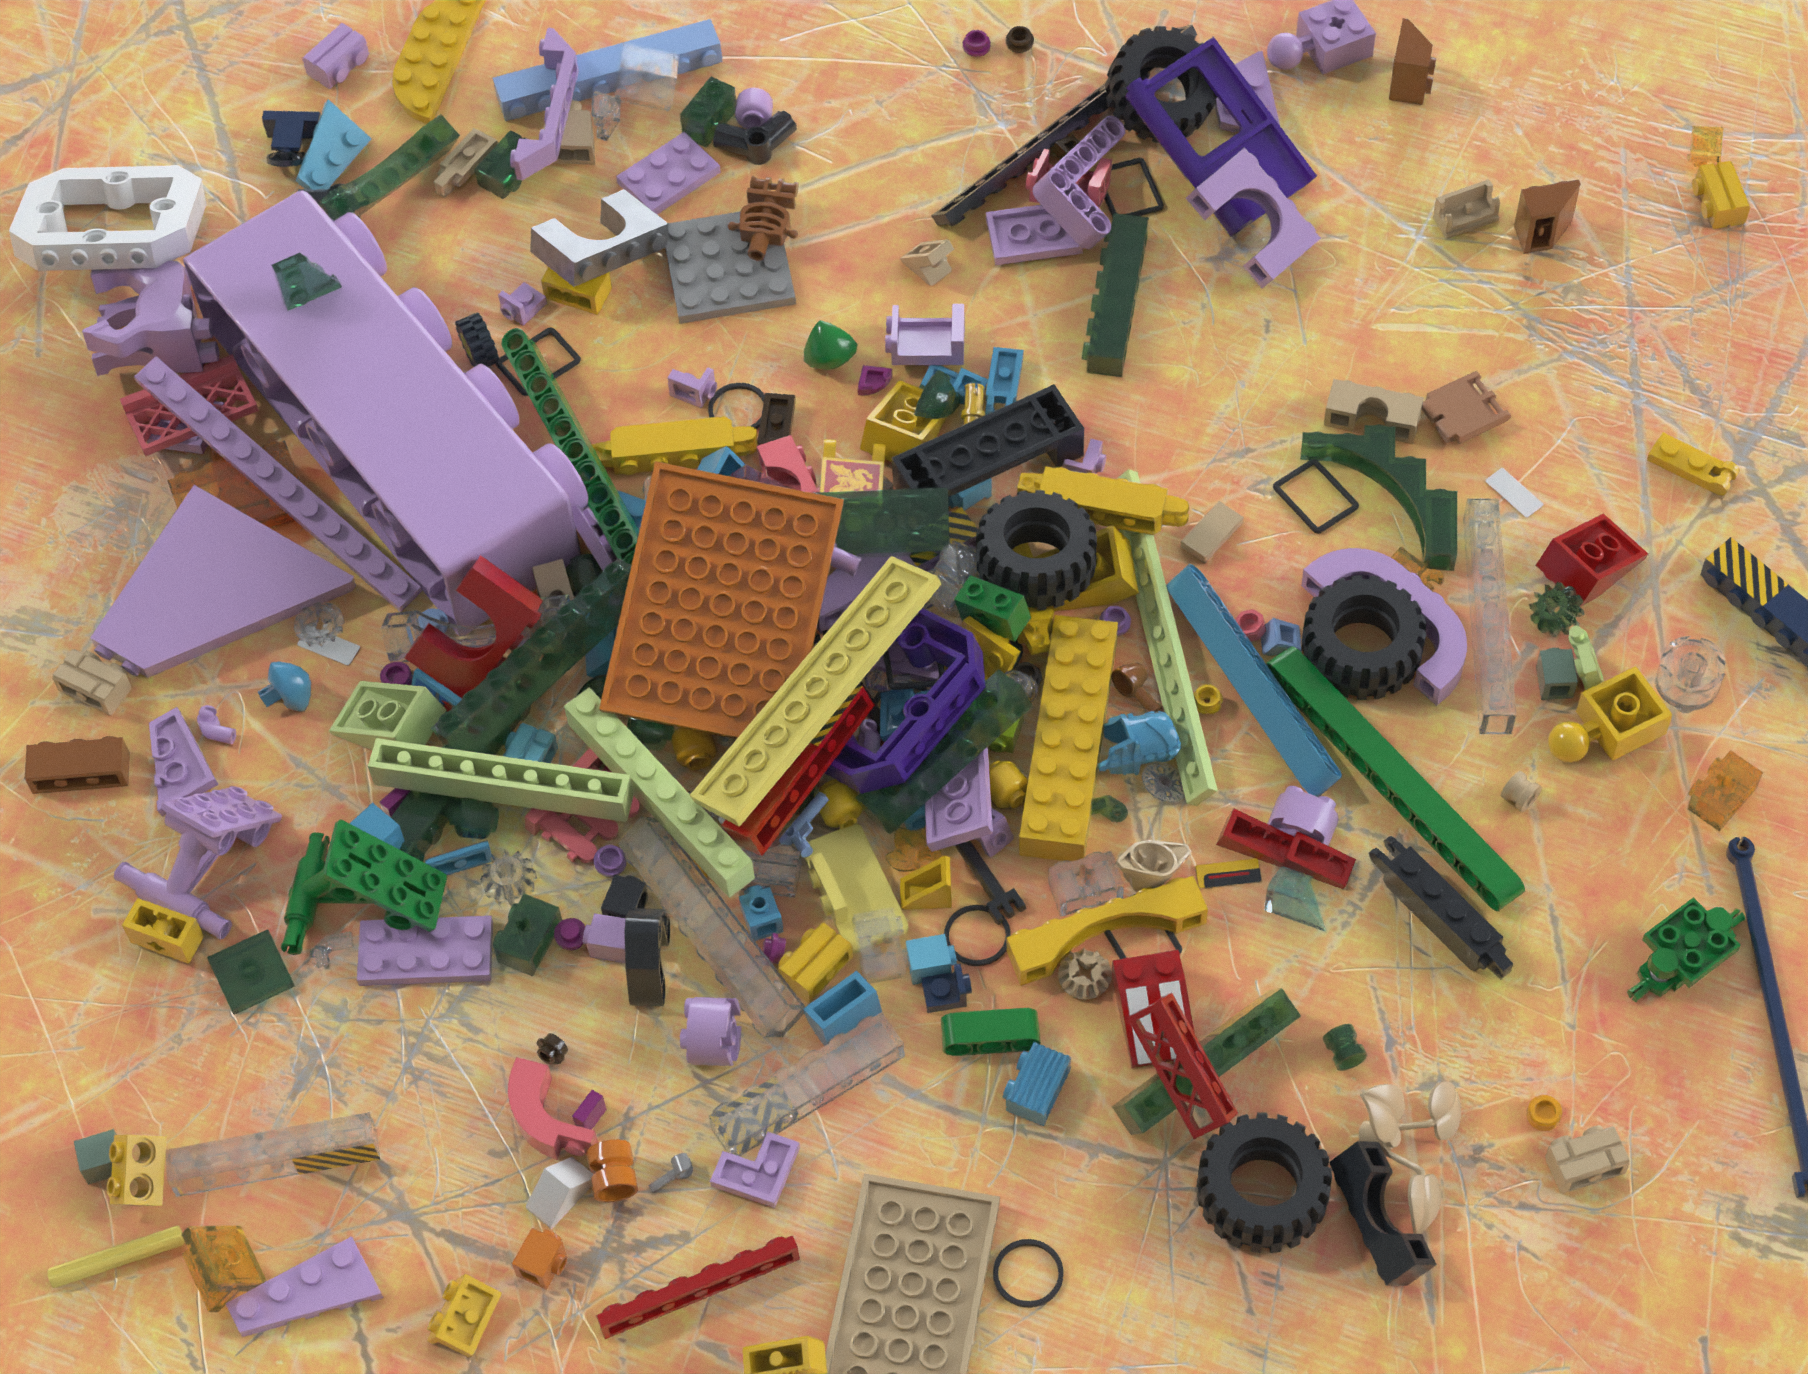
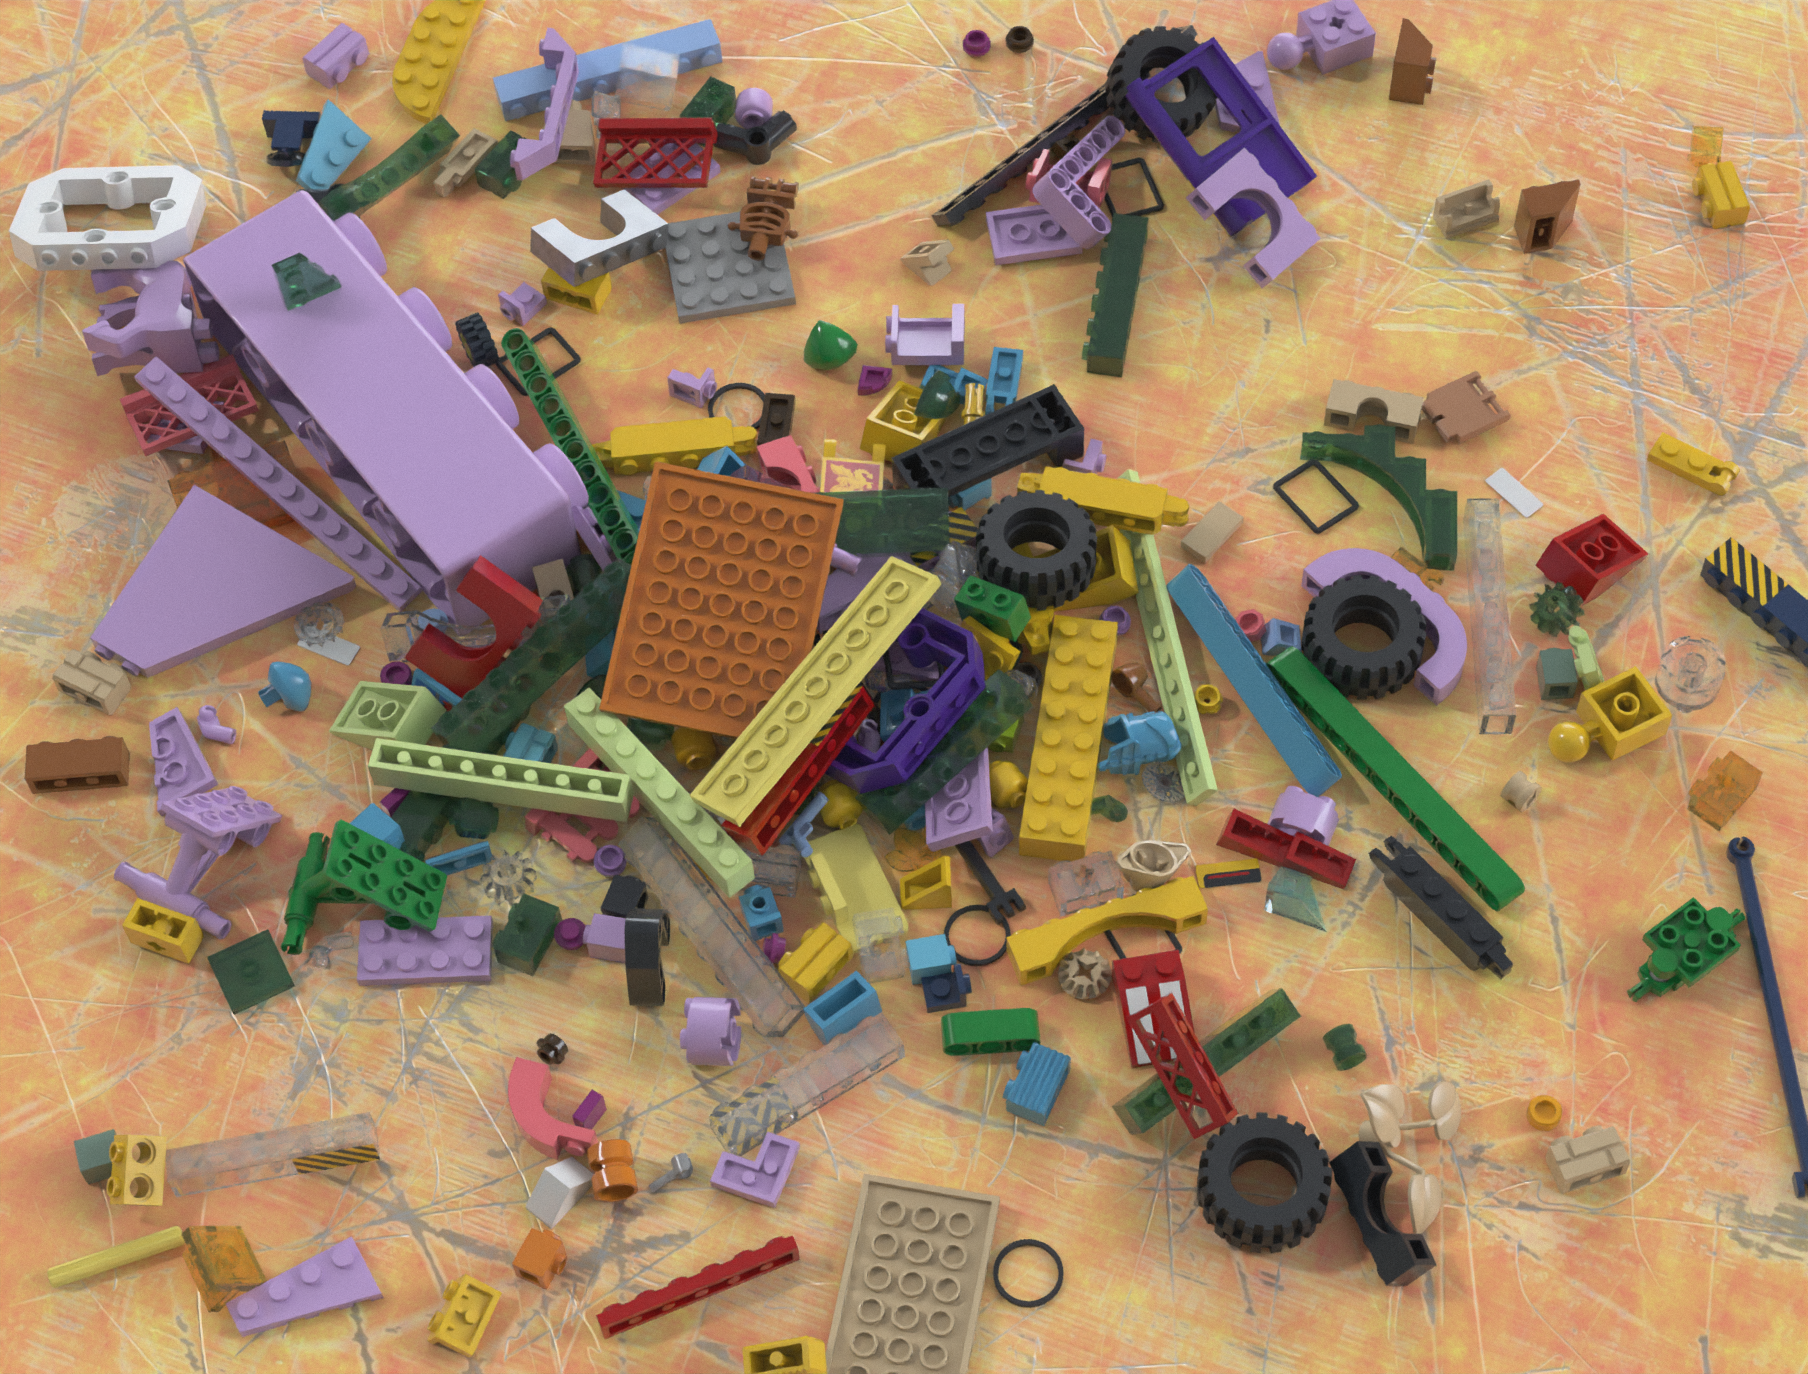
(655, 133): none -> red fence

